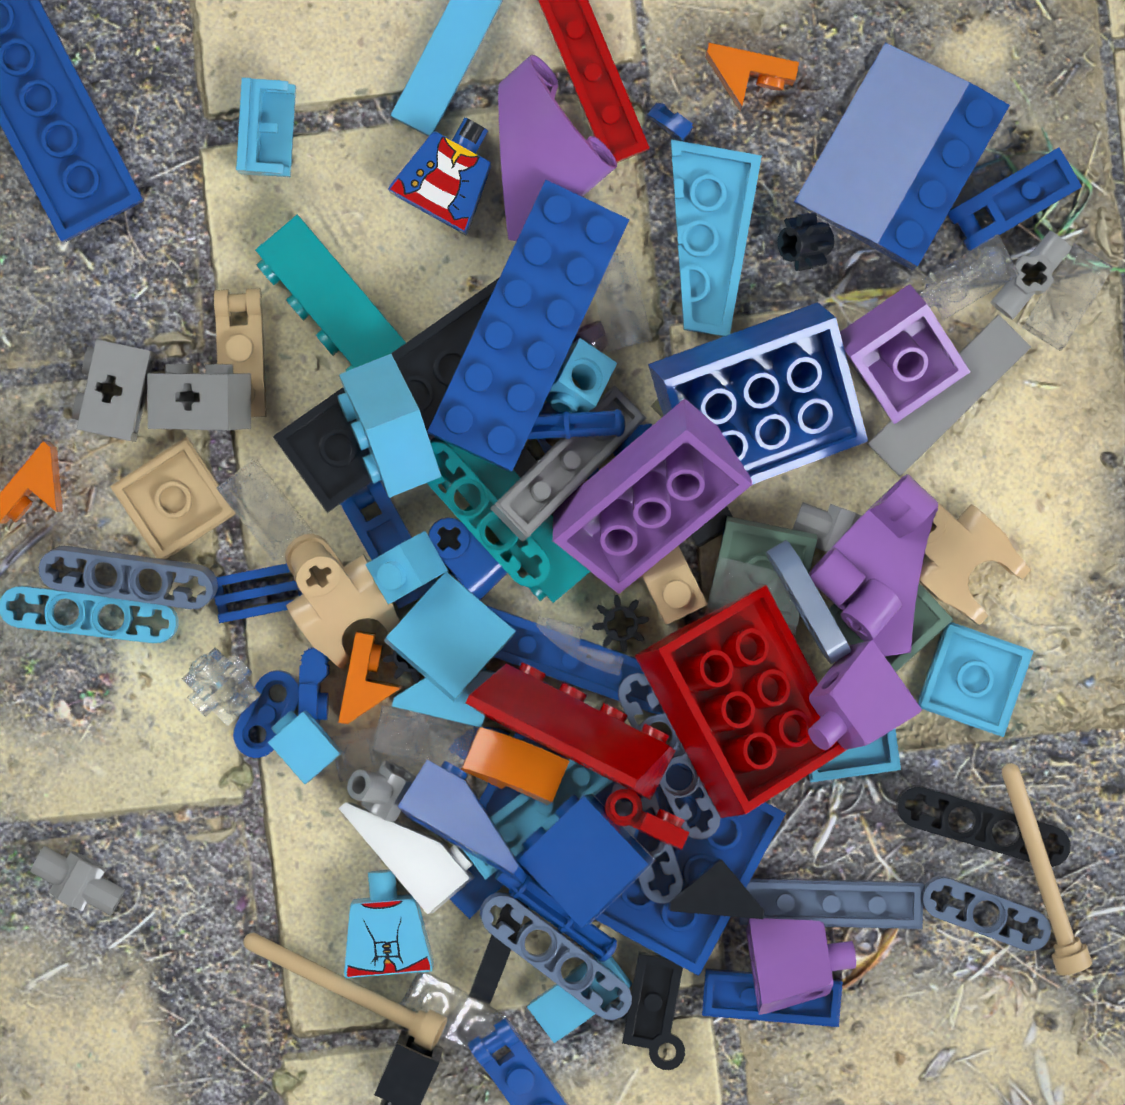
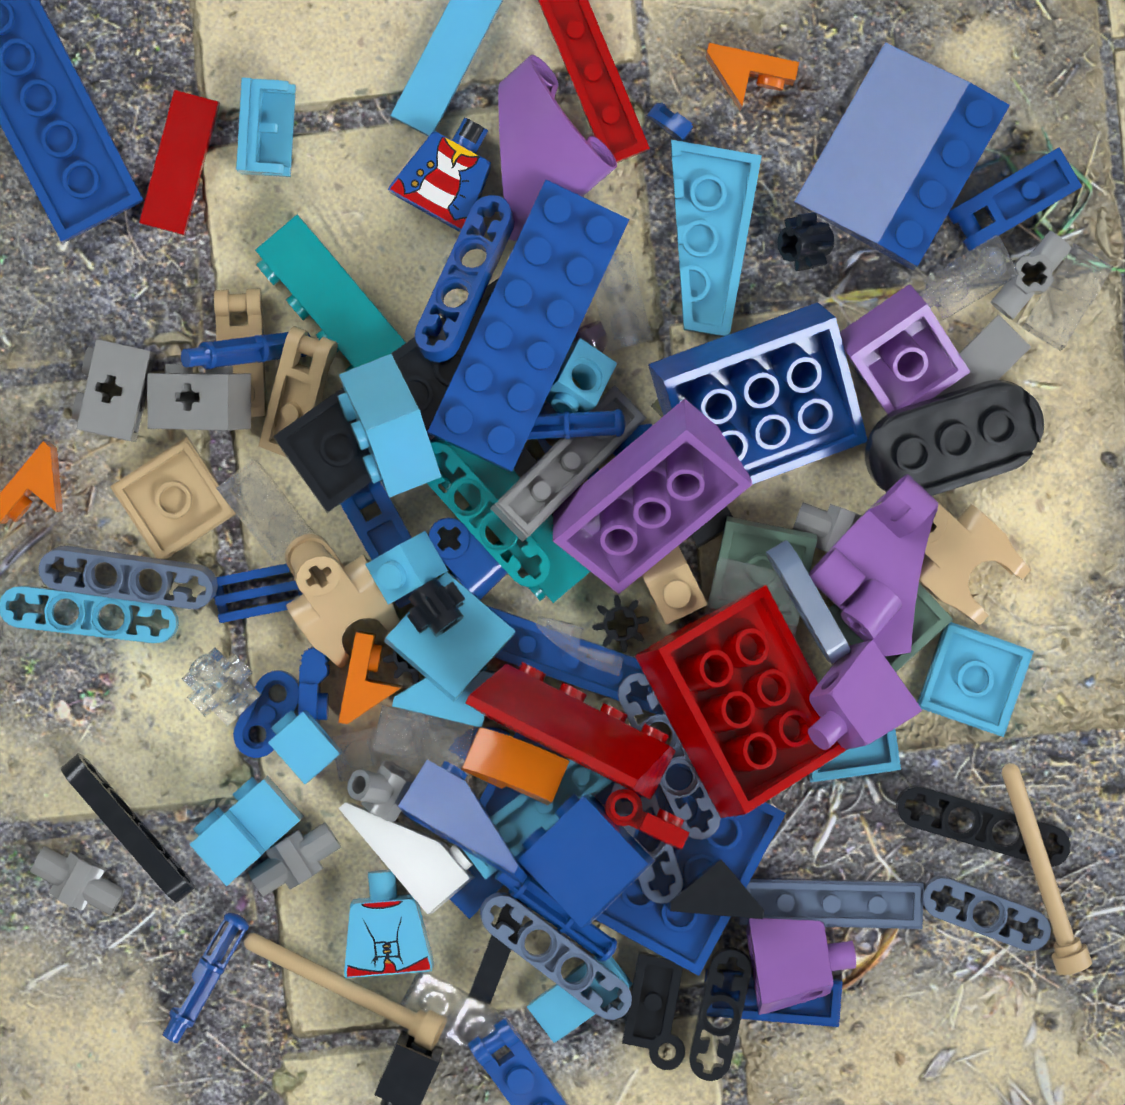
(127, 828): none -> black beam
(179, 162): none -> red tile
(205, 977): none -> blue piece
(235, 351): none -> blue piece
(250, 827): none -> medium azure brick
(294, 859): none -> light grey axle
(296, 386): none -> tan plate
(436, 607): none -> black gear
(458, 276): none -> blue beam
(701, 1044): none -> black beam
(956, 437): none -> black tile

